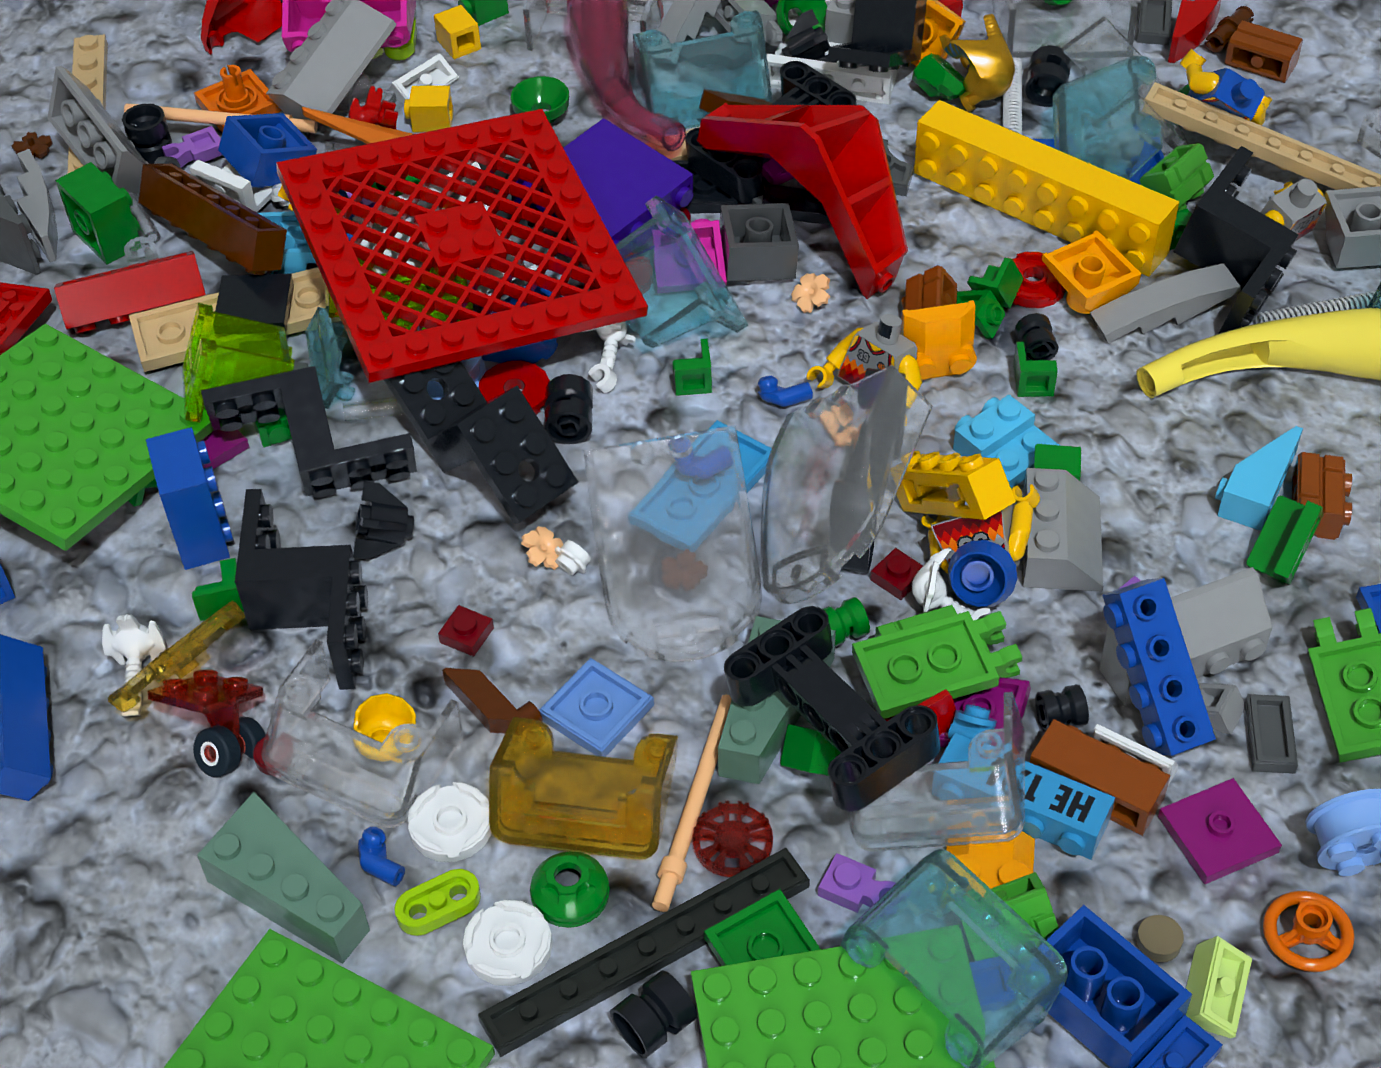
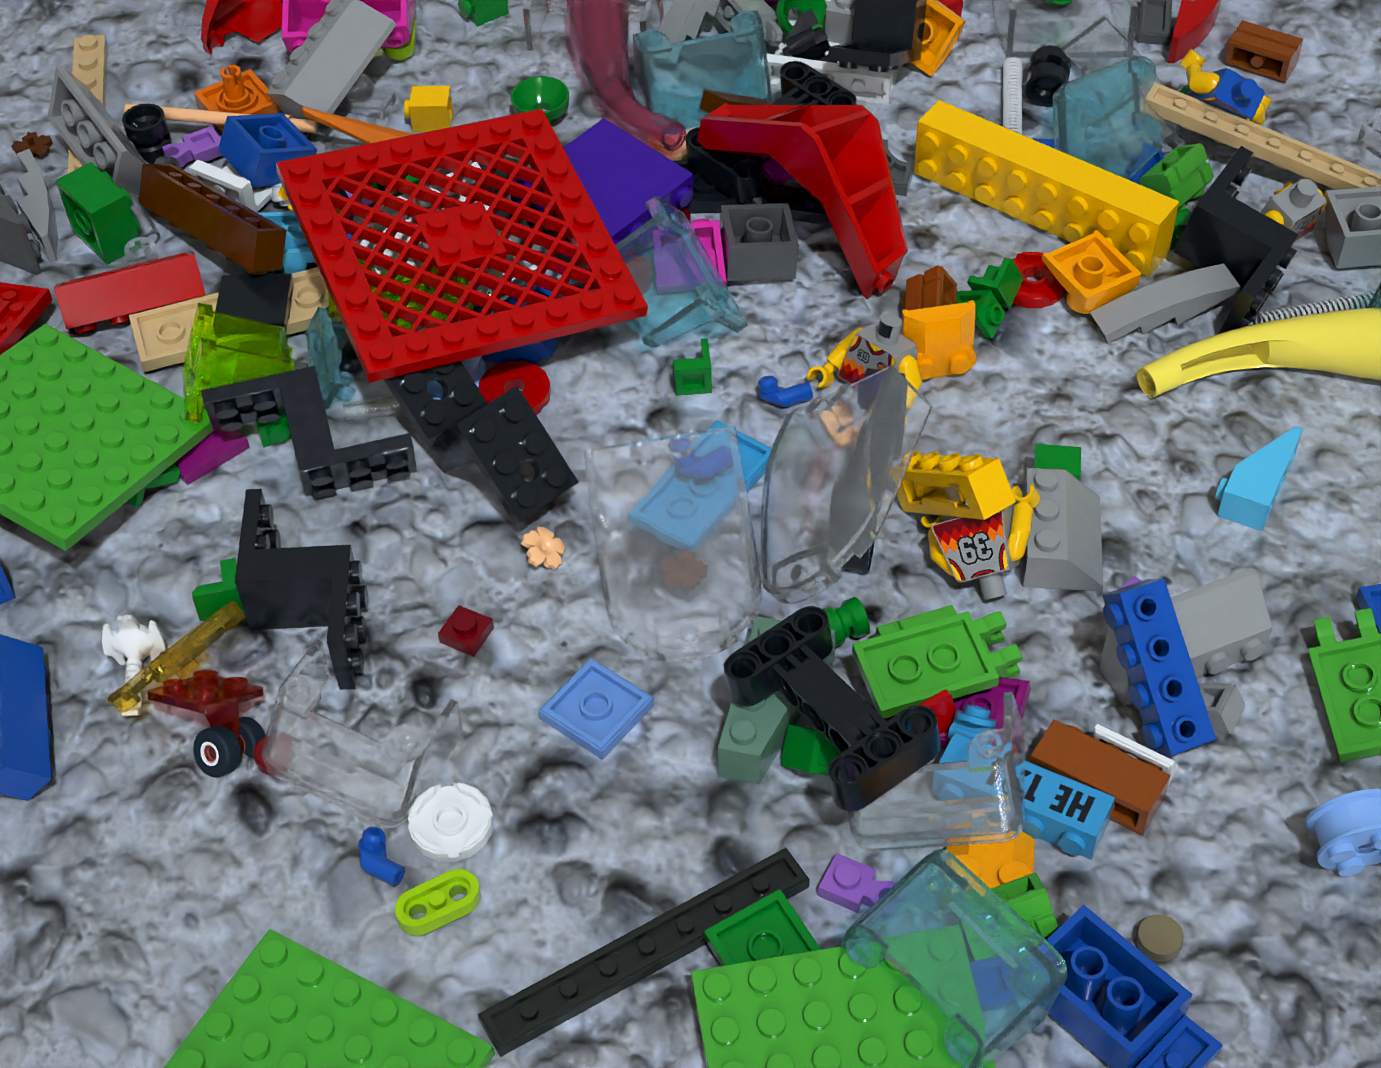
(188, 497): blue brick -> none
(283, 880): sand green wedge -> none
(374, 111): red piece -> none
(382, 522): black brick -> none
(382, 714): yellow hair -> none
(430, 73): white slope -> none
(457, 32): yellow brick -> none
(486, 700): reddish brown piece -> none
(507, 943): white tile -> none
(569, 409): black wheel -> none
(570, 904): green piece -> none
(572, 558): white plate -> none
(579, 798): clear yellow windscreen -> none
(611, 335): white piece -> none
(648, 1017): black wheel -> none
(674, 865): light nougat bar -> none
(732, 838): clear red wheel -> none
(811, 292): light nougat plant -> none
(896, 573): dark red plate -> none
(931, 588): white piece -> none
(938, 77): green rock -> none
(982, 573): blue hat -> none
(987, 62): pearl gold piece -> none
(1004, 432): medium azure plate -> none
(1033, 377): green panel -> none
(1037, 336): black wheel -> none
(1066, 707): black wheel -> none
(1218, 986): yellowish green slope -> none
(1219, 831): magenta plate -> none
(1226, 27): reddish brown pin -> none
(1271, 733): dark grey tile -> none
(1285, 538): green panel -> none
(1314, 911): orange piece -> none
(1325, 484): dark orange brick -> none

